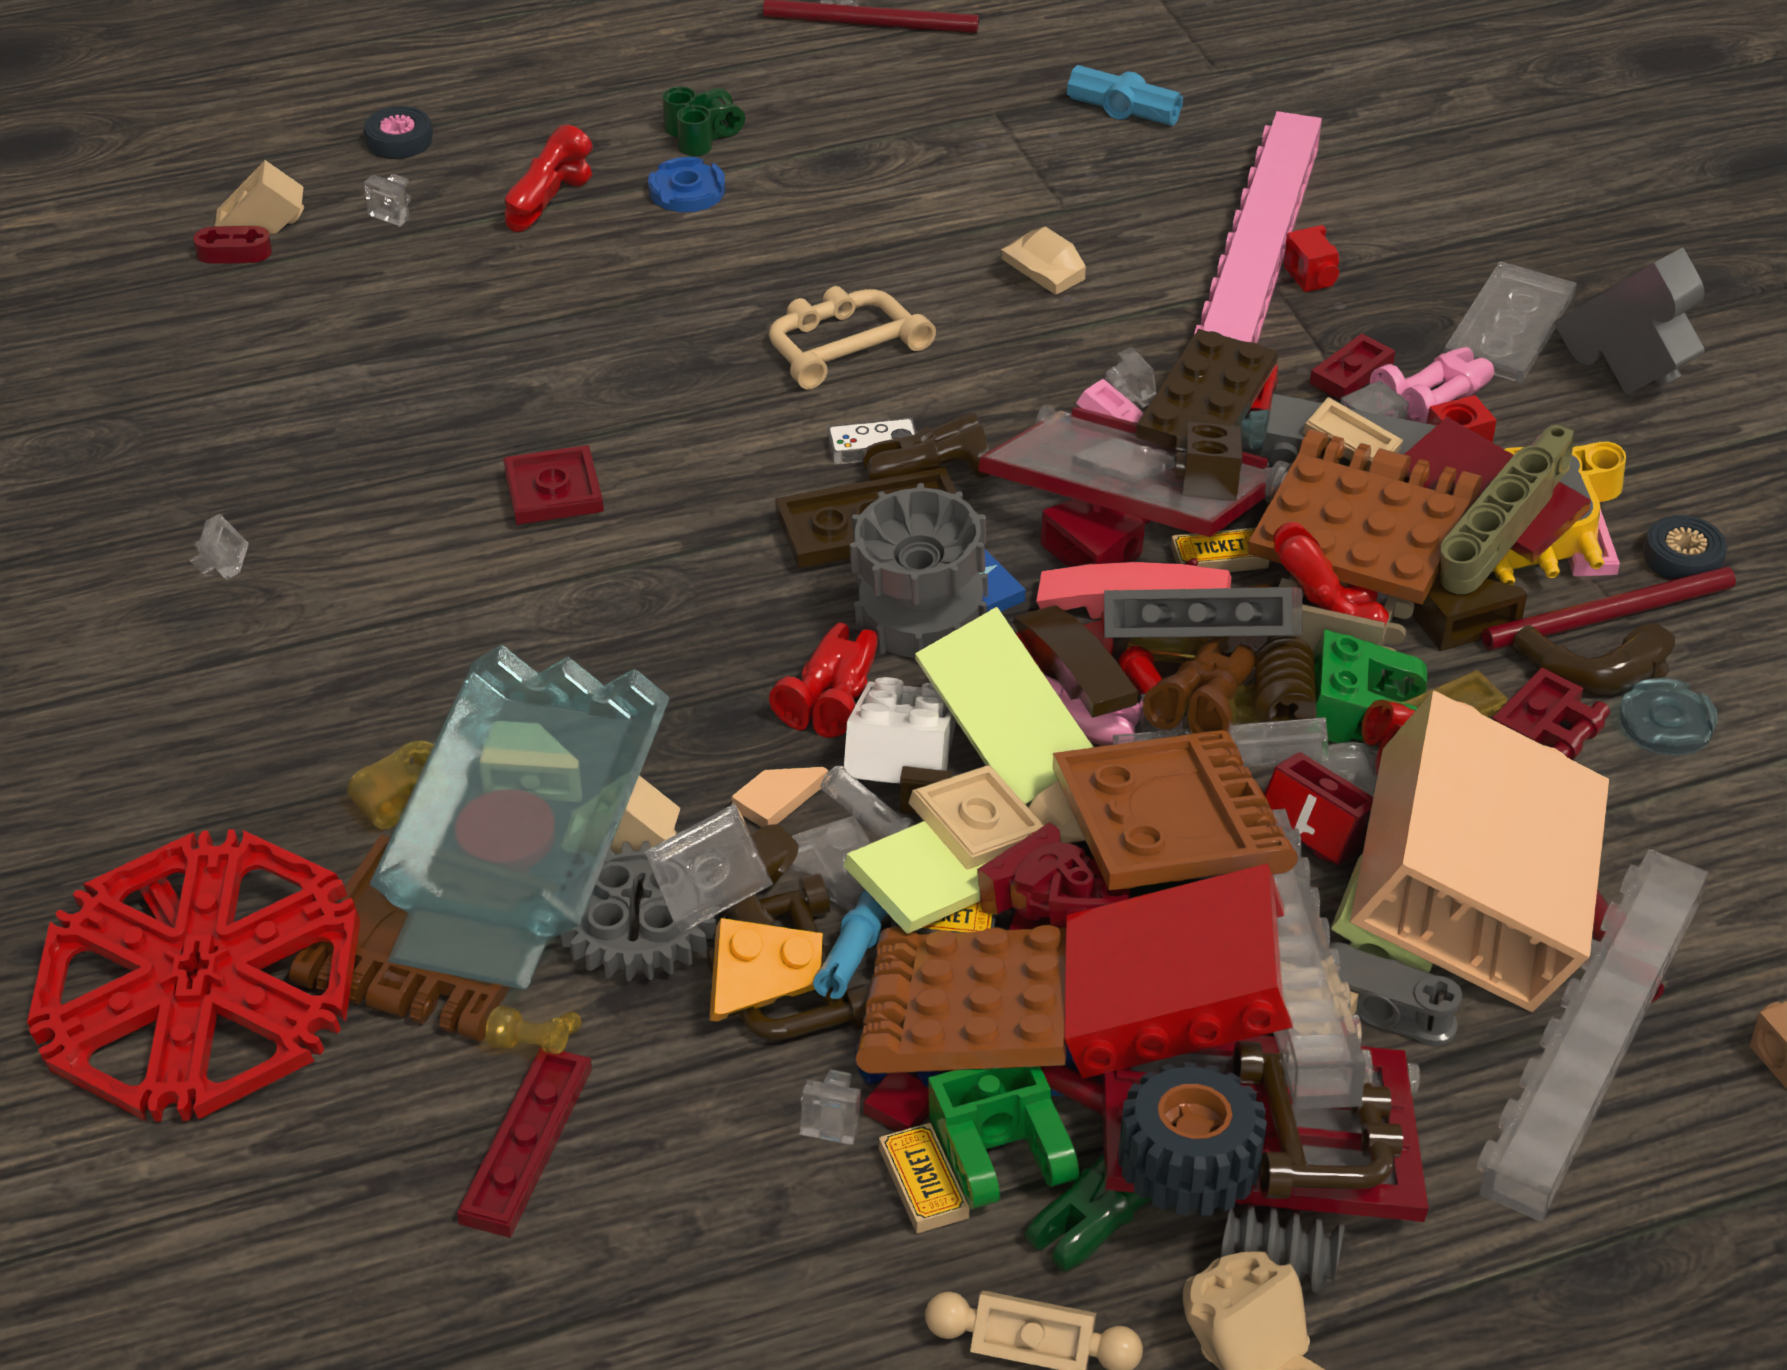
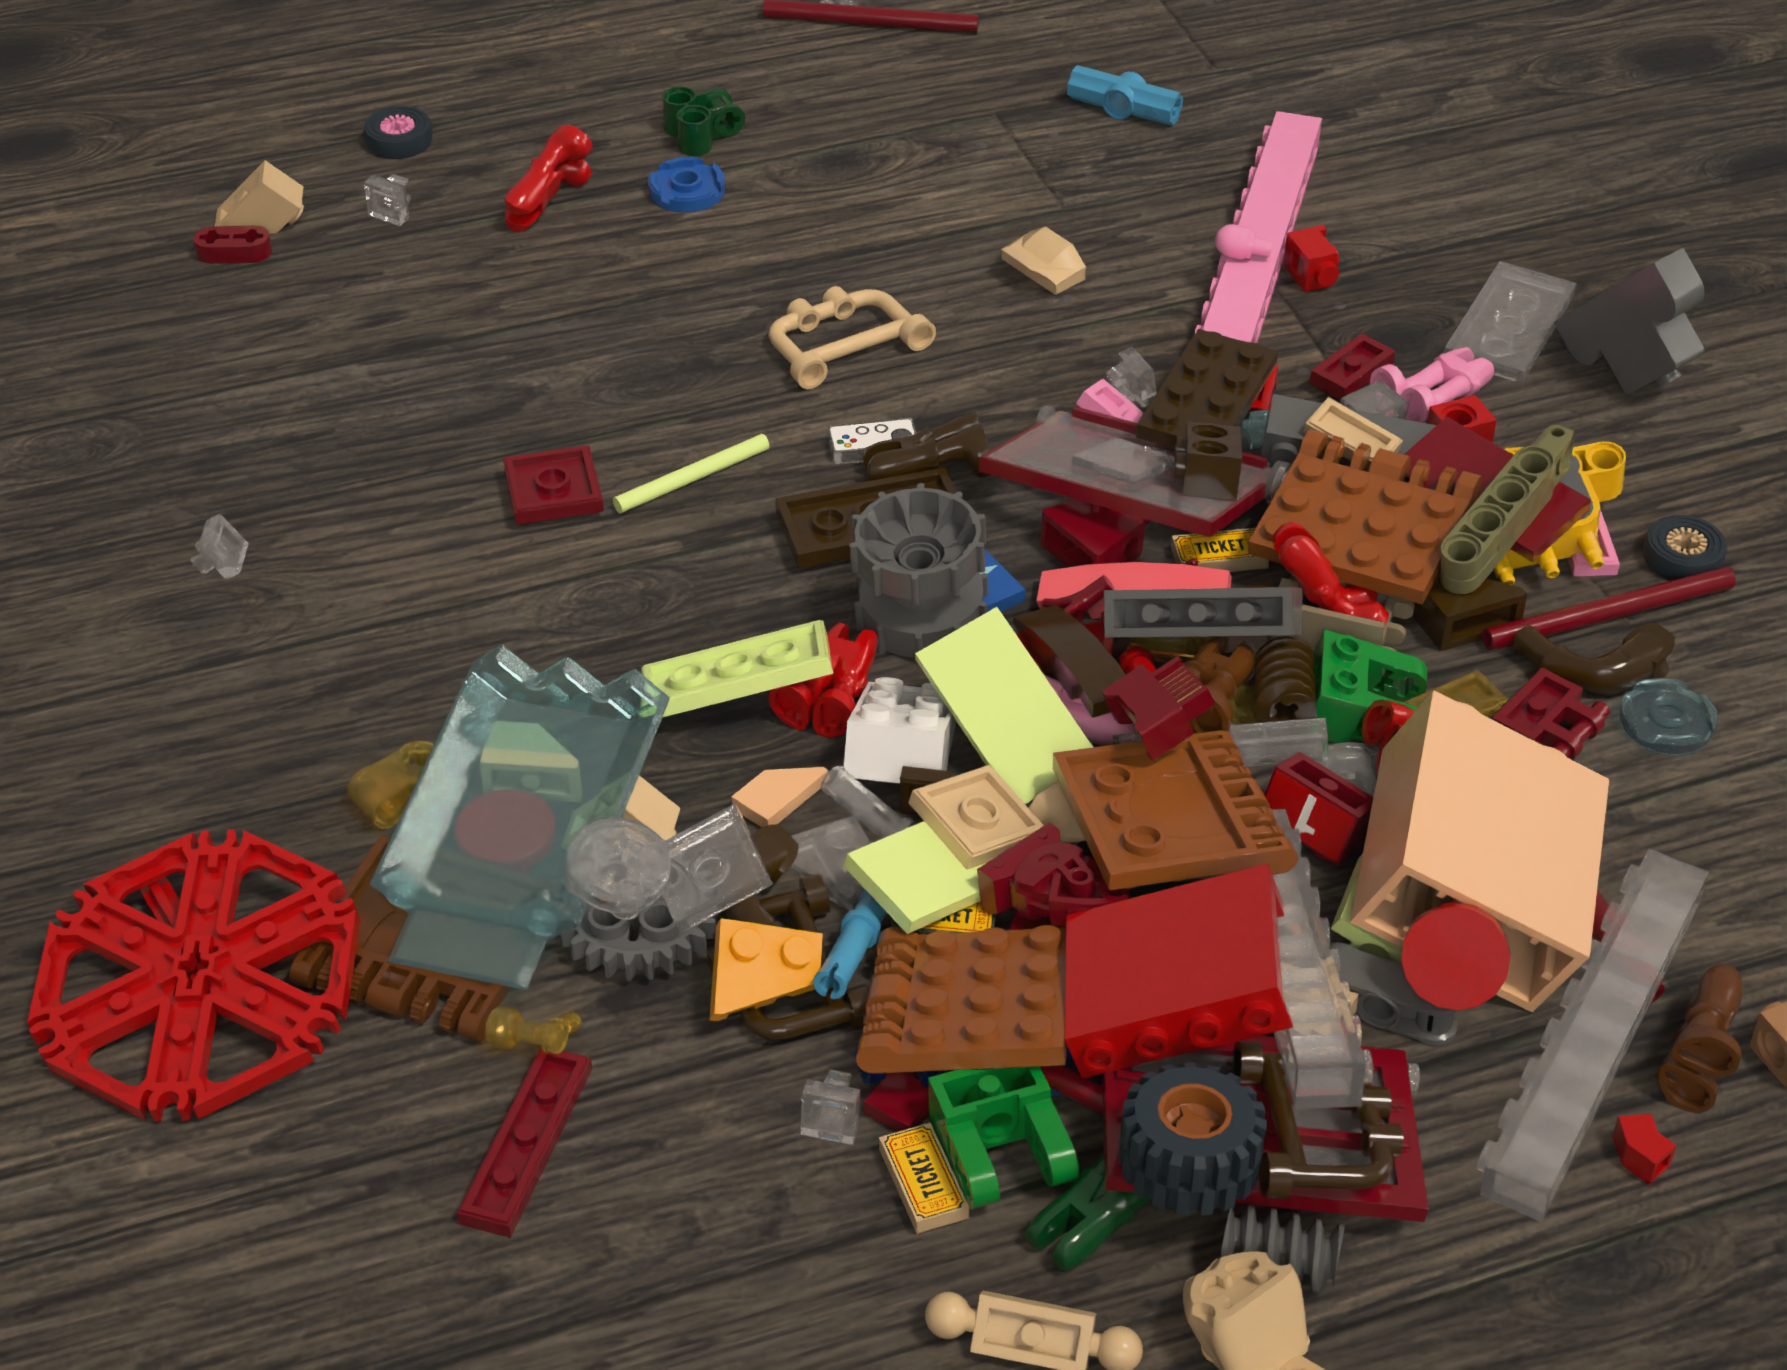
(618, 866): none -> clear tile
(690, 473): none -> yellowish green bar
(742, 667): none -> yellowish green tile
(1081, 601): none -> dark red bar
(1159, 704): none -> dark red piece
(1241, 242): none -> bright pink cylinder
(1456, 956): none -> red tile
(1642, 1146): none -> red piece
(1702, 1043): none -> reddish brown piece

